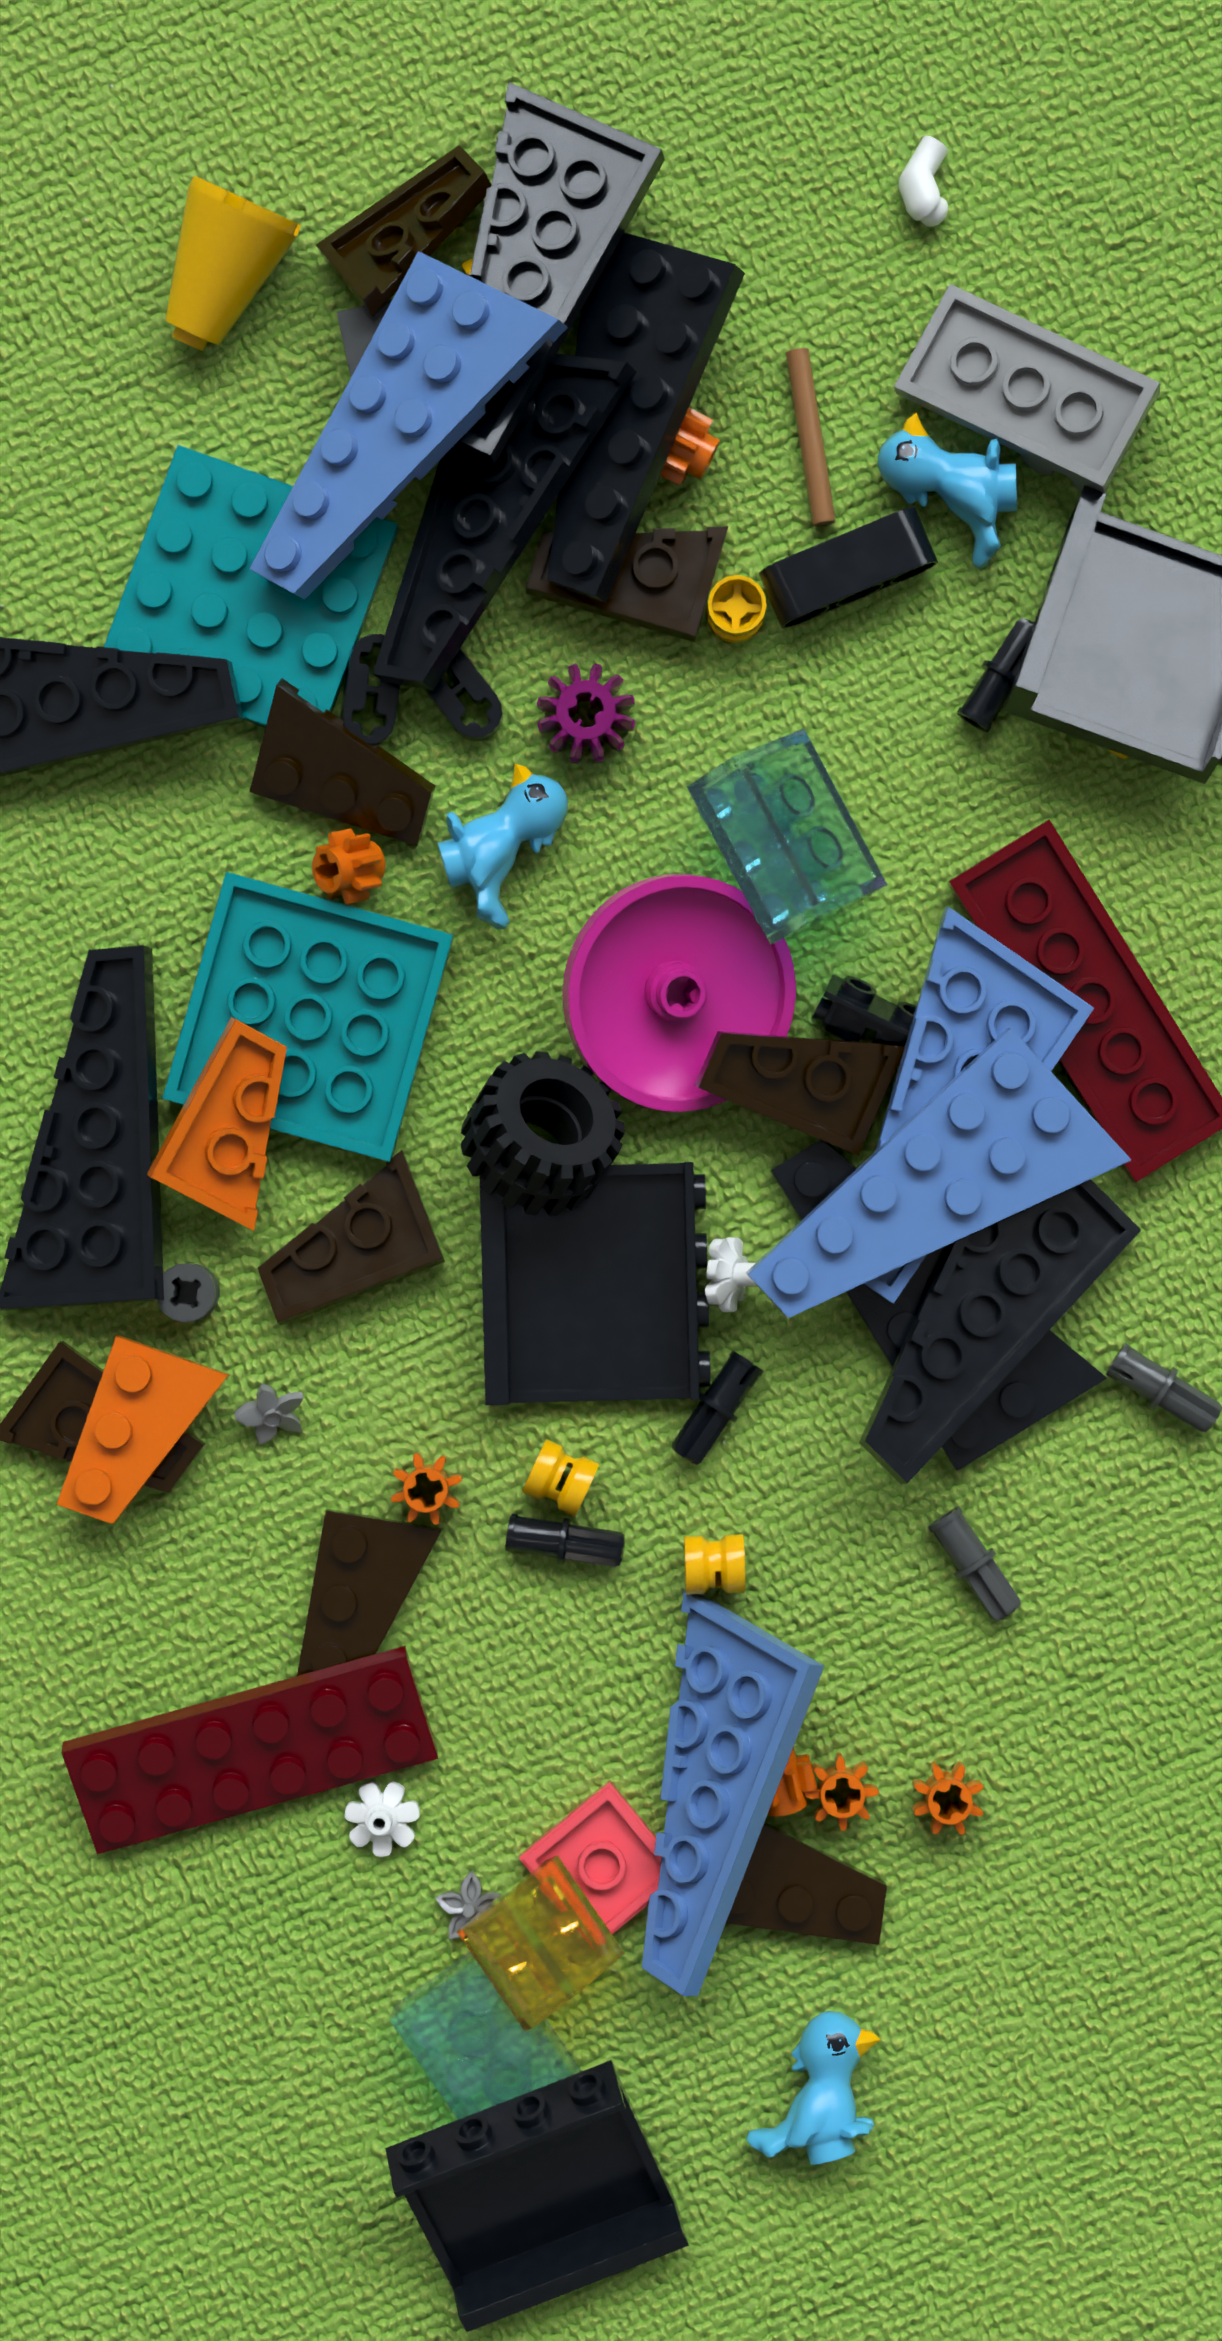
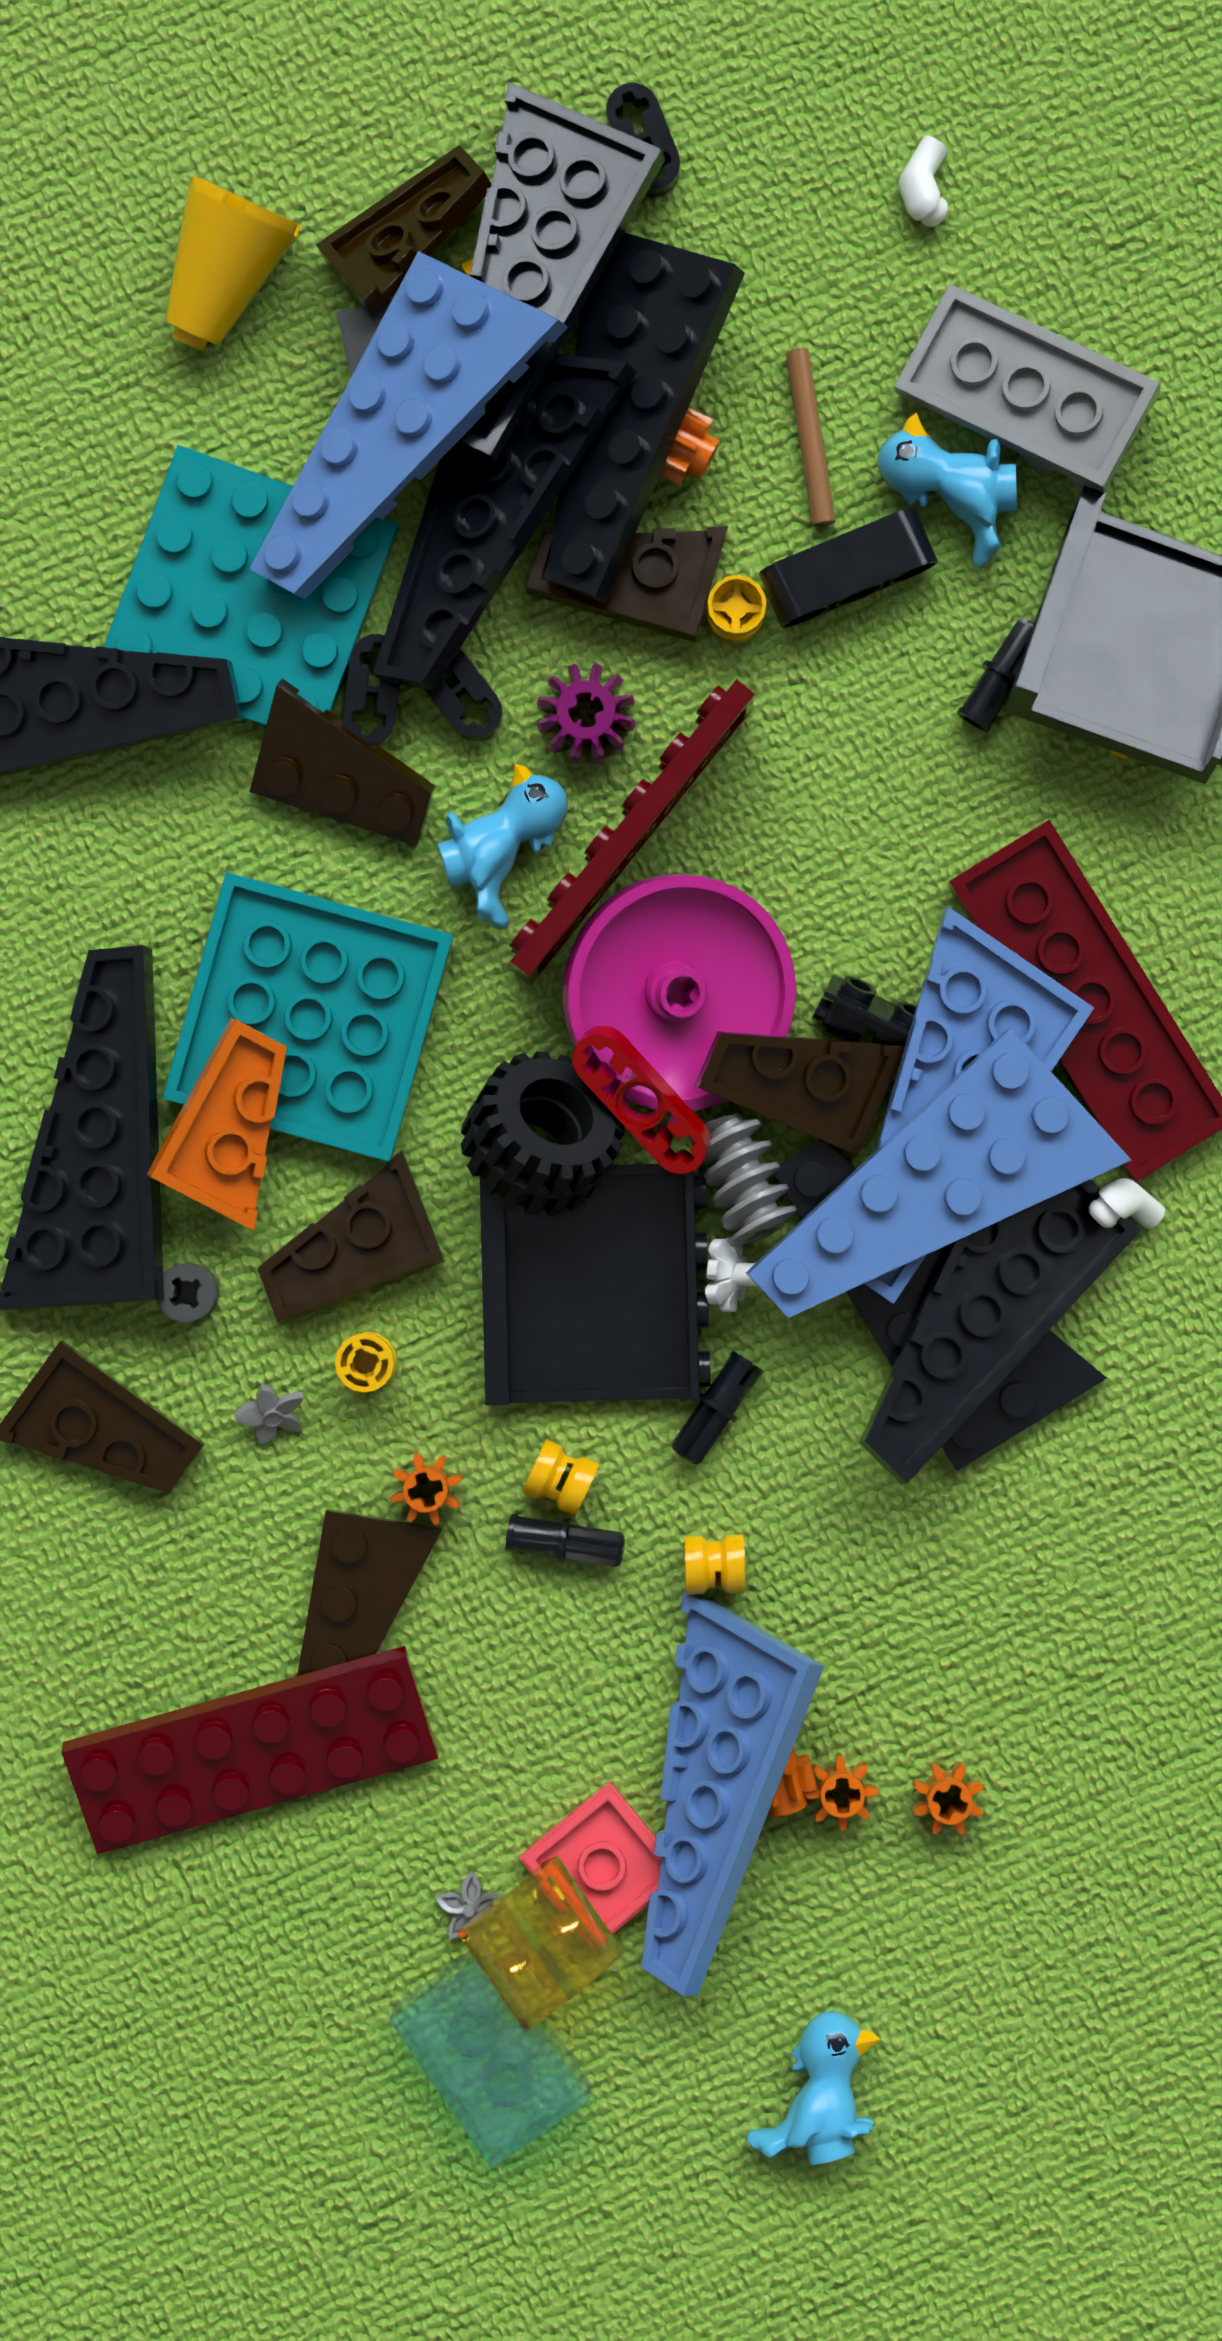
(133, 1424): orange wing -> none
(348, 866): orange gear -> none
(374, 1357): none -> yellow wheel
(383, 1806): white plant -> none
(538, 2195): black panel -> none
(600, 1078): none -> red beam
(643, 813): none -> dark red plate
(655, 130): none -> black beam
(744, 1180): none -> light grey piece
(786, 835): clear light blue brick -> none
(807, 1892): dark brown wing -> none
(975, 1564): dark grey axle -> none
(1126, 1199): none -> white arm
(1164, 1388): dark grey axle -> none

